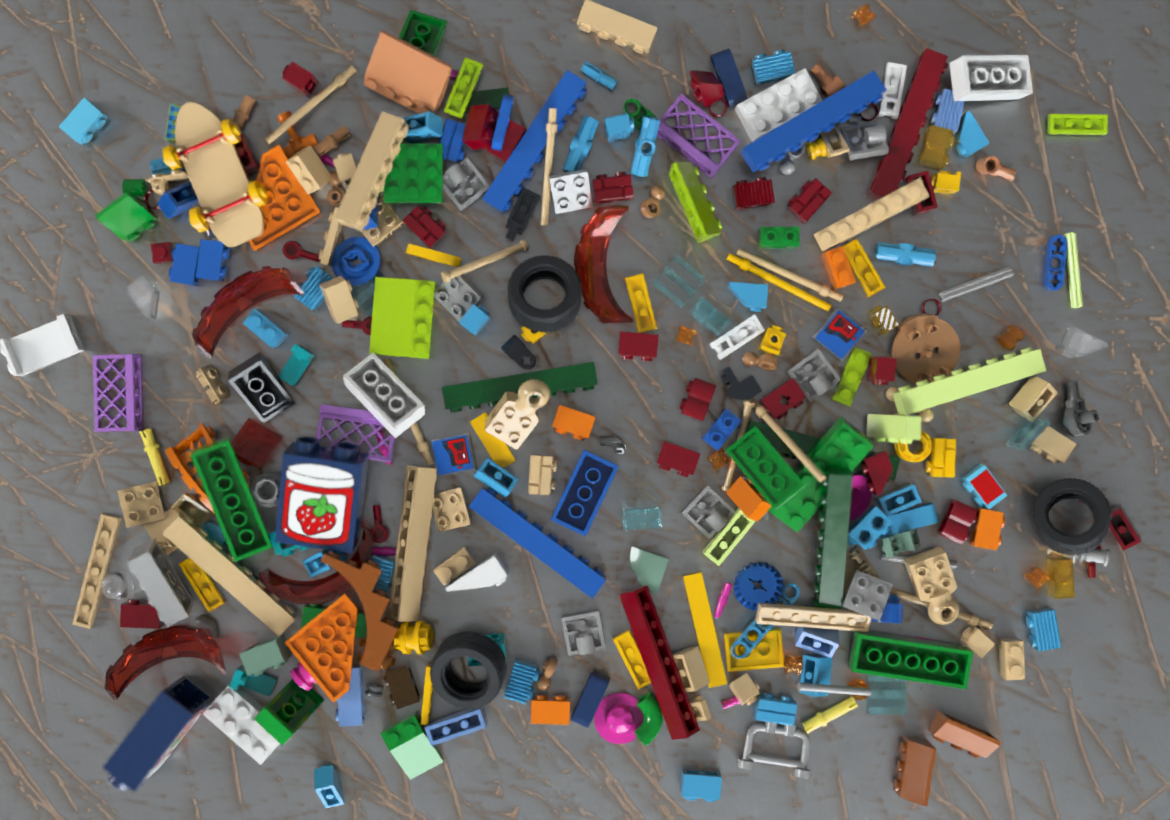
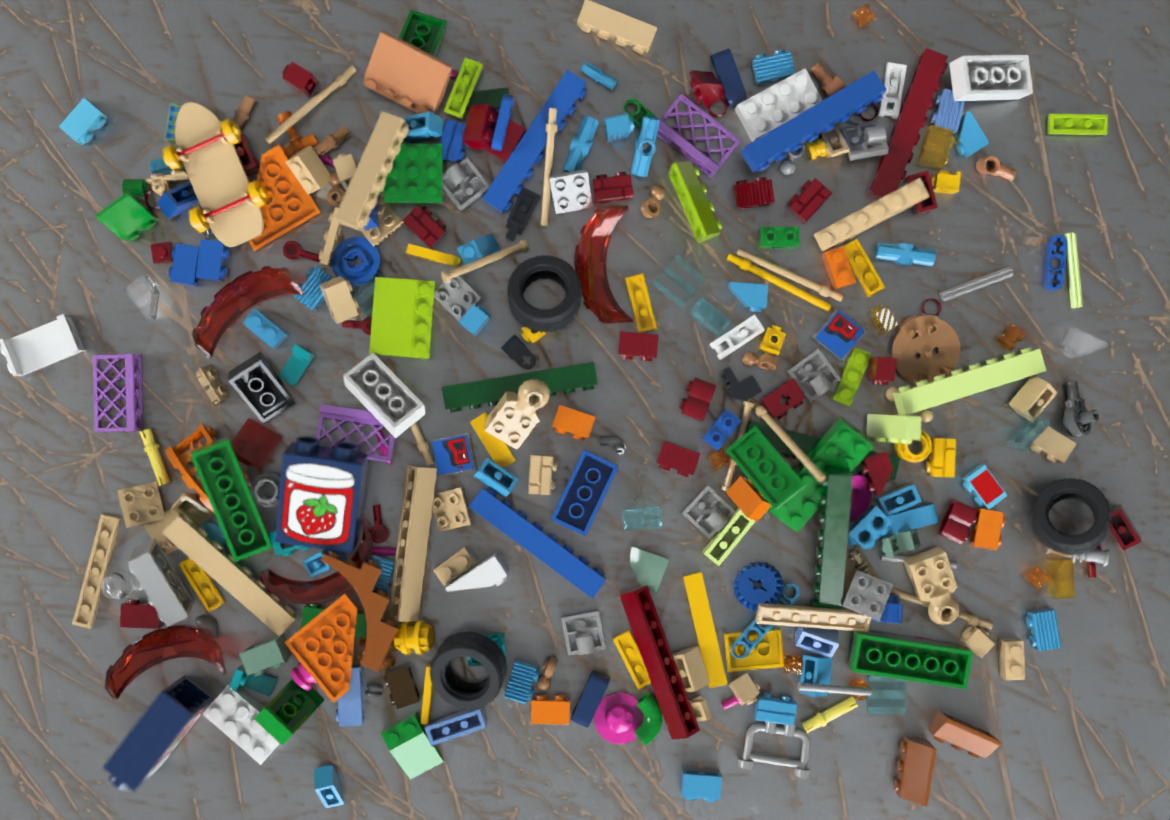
(478, 248): none -> dark azure slope
(685, 335): clear orange wheel -> none
(723, 599): dark pink piece -> none

